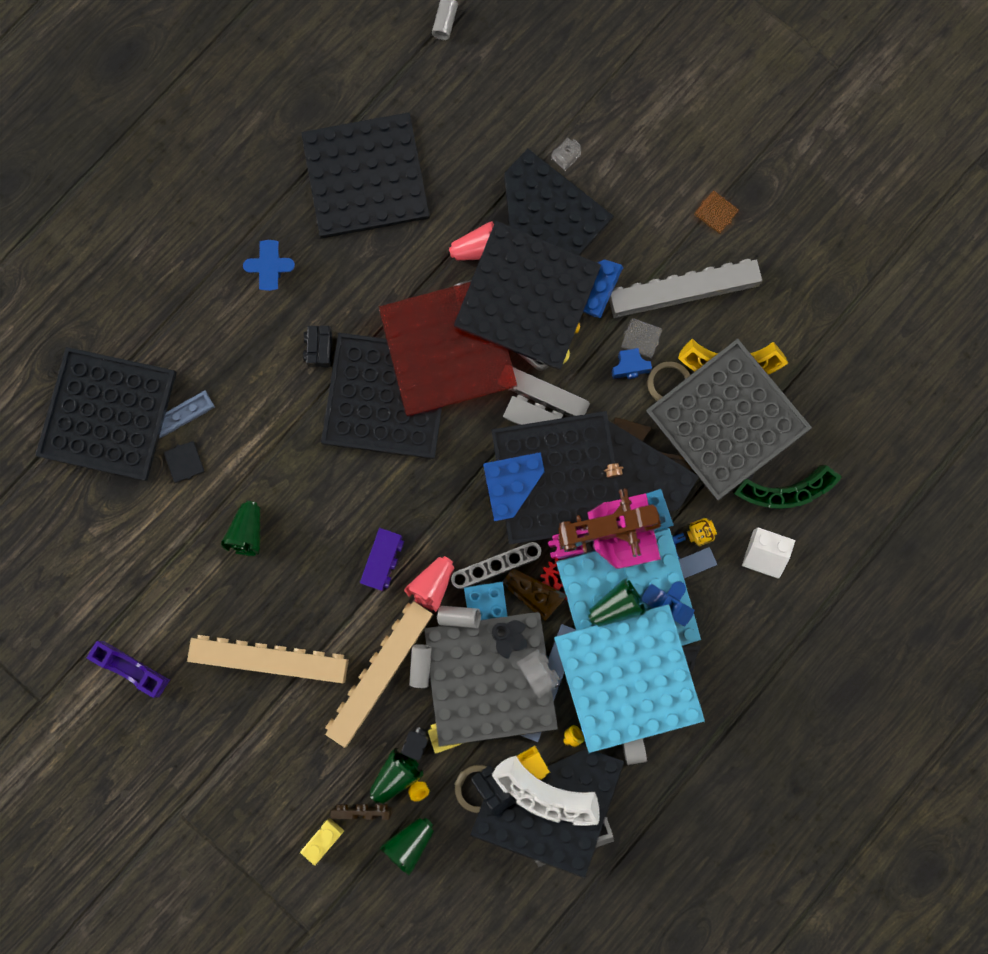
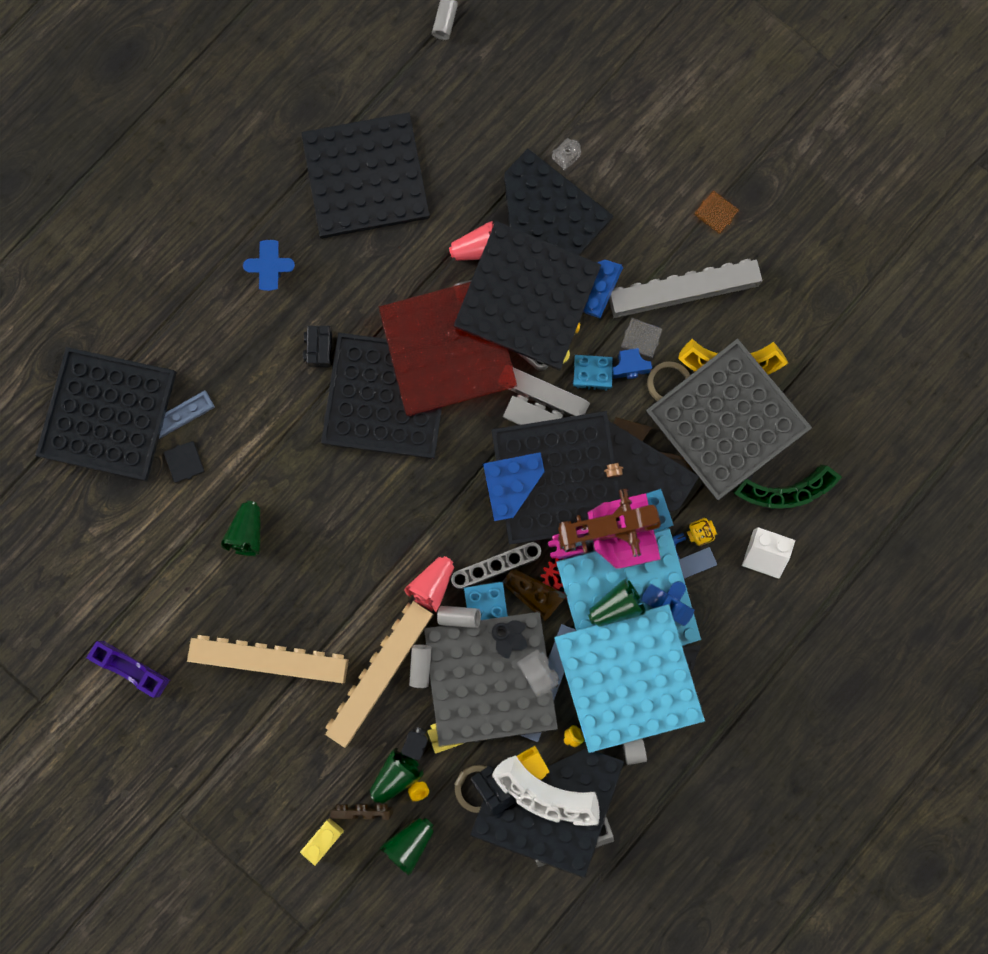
(382, 560): dark purple brick -> none
(593, 372): none -> dark azure hinge

